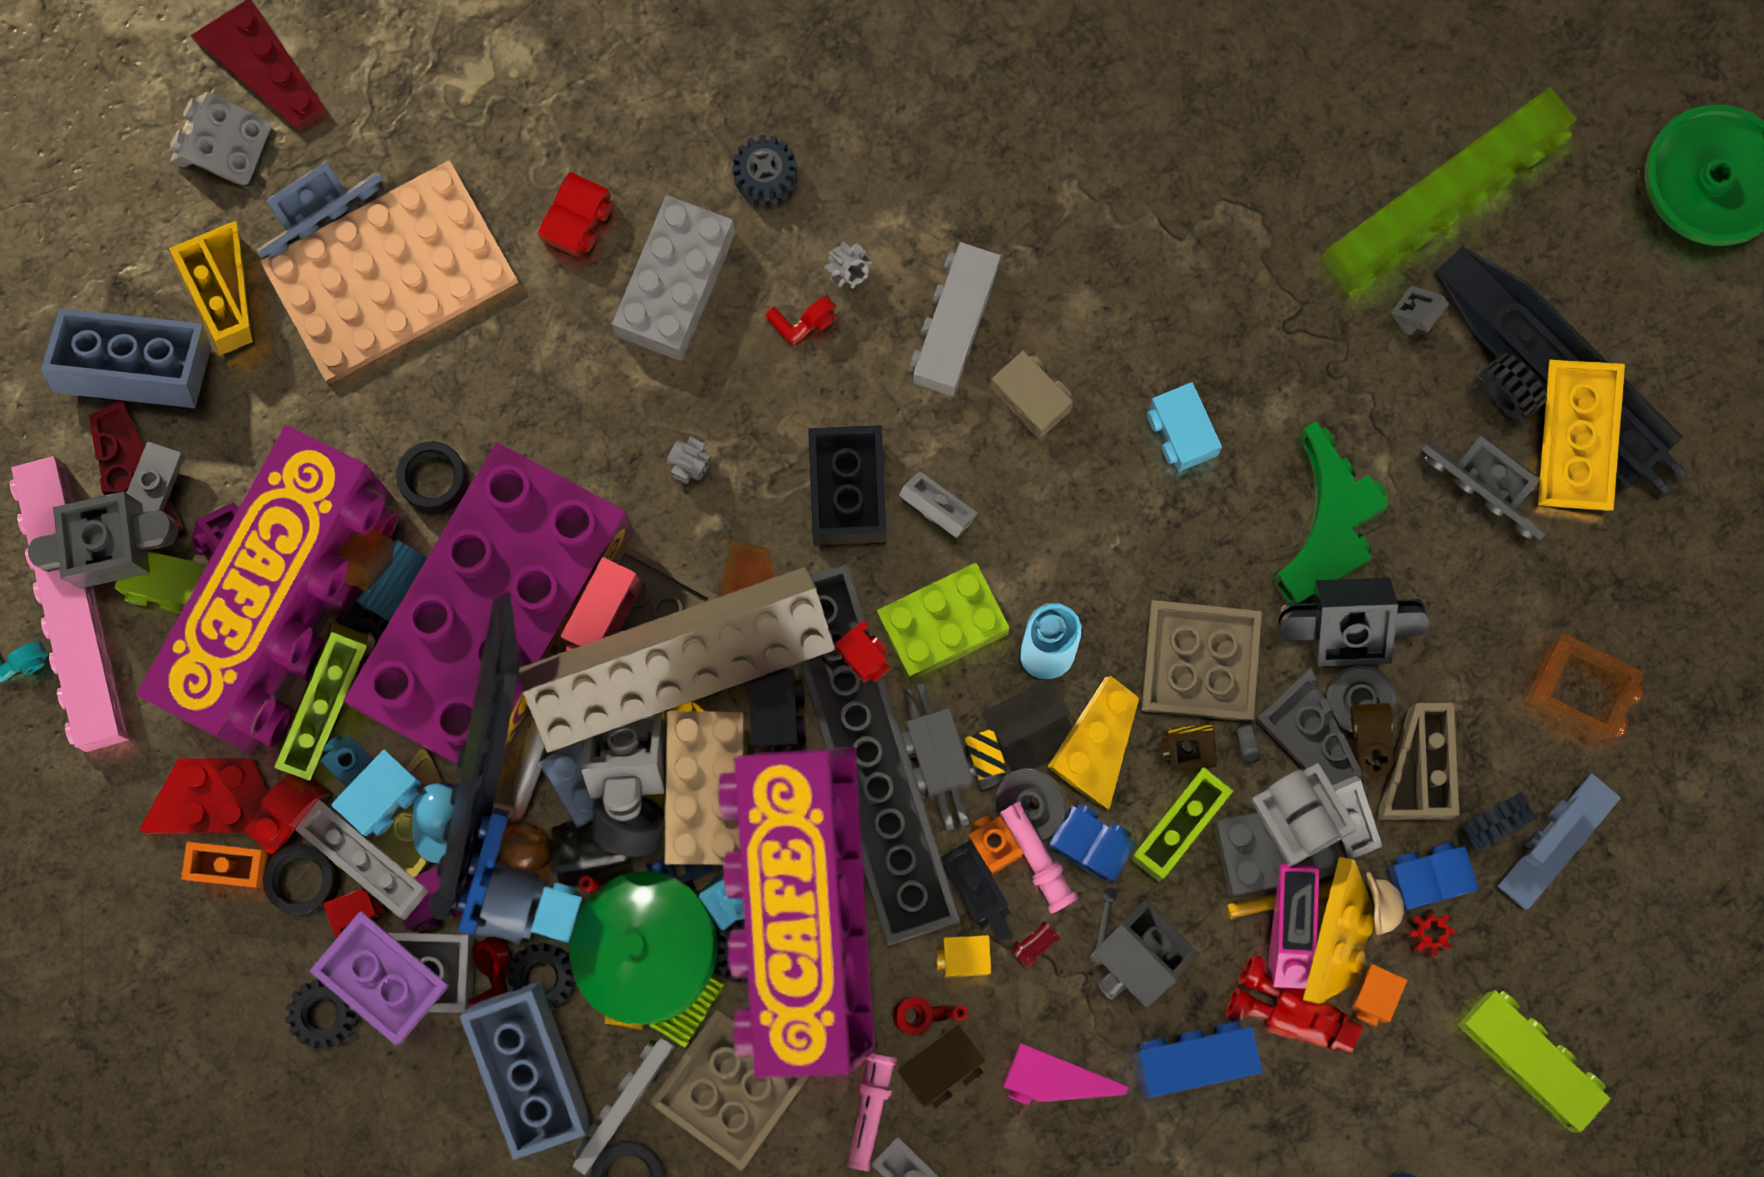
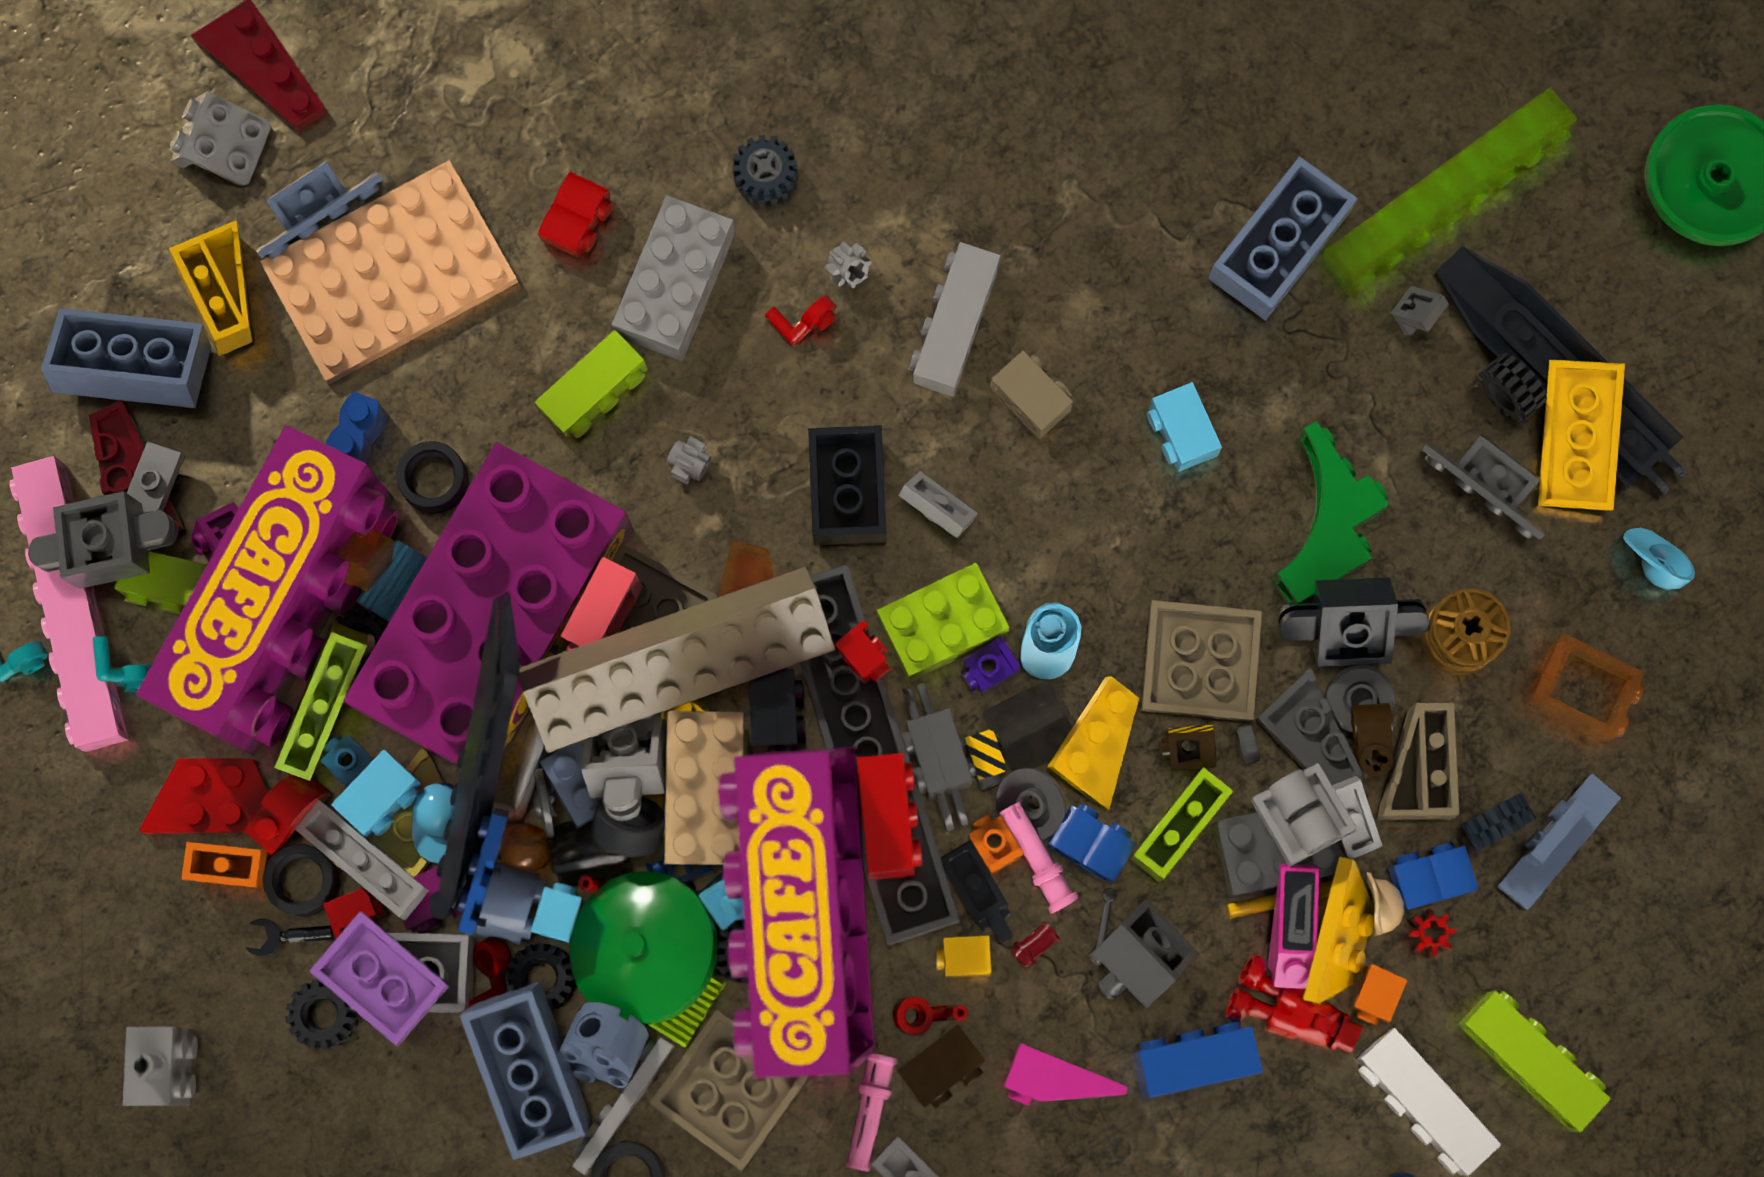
(127, 676): none -> teal plate
(159, 1066): none -> light grey brick
(291, 935): none -> black piece
(359, 426): none -> blue brick
(543, 802): none -> dark grey wheel
(592, 386): none -> lime brick
(603, 1044): none -> sand blue brick
(888, 816): none -> red brick
(986, 681): none -> dark purple brick
(1282, 238): none -> sand blue brick
(1428, 1103): none -> white brick
(1453, 649): none -> pearl gold wheel
(1661, 561): none -> medium azure cap

